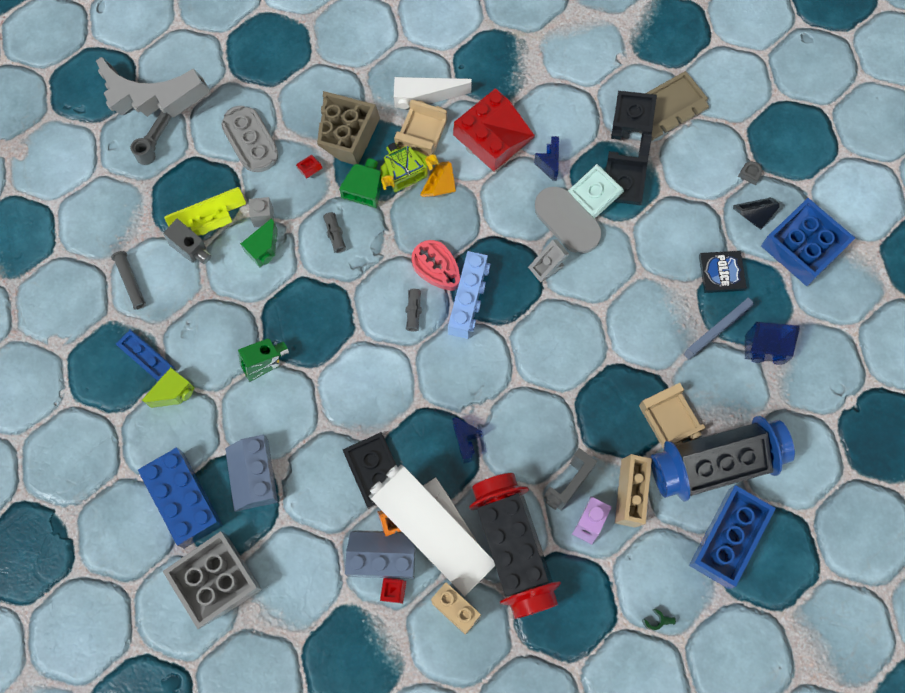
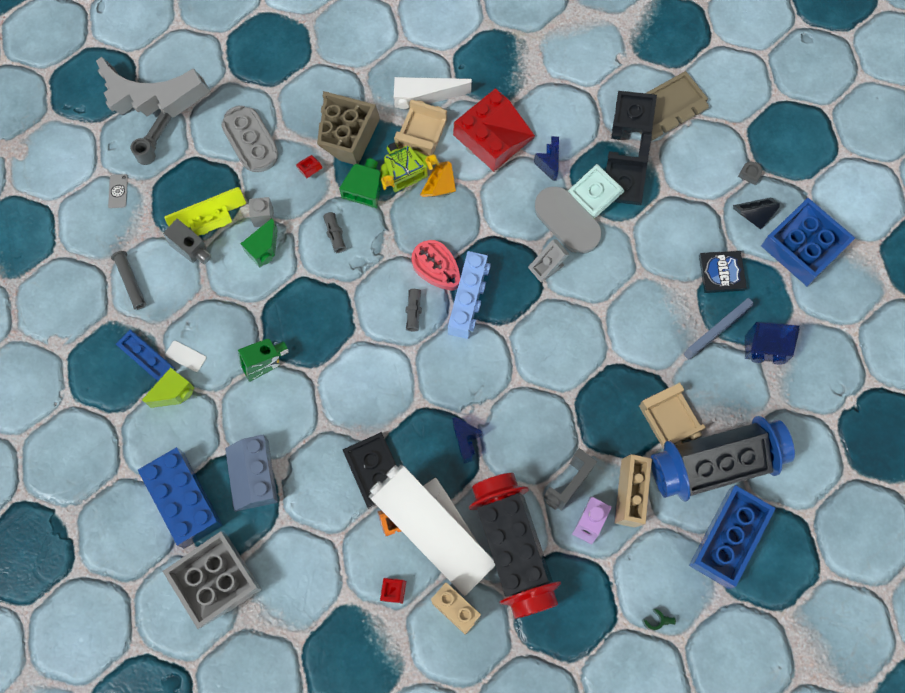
(117, 191): none -> light grey sticker
(185, 356): none -> white sticker
(380, 556): sand blue slope -> none

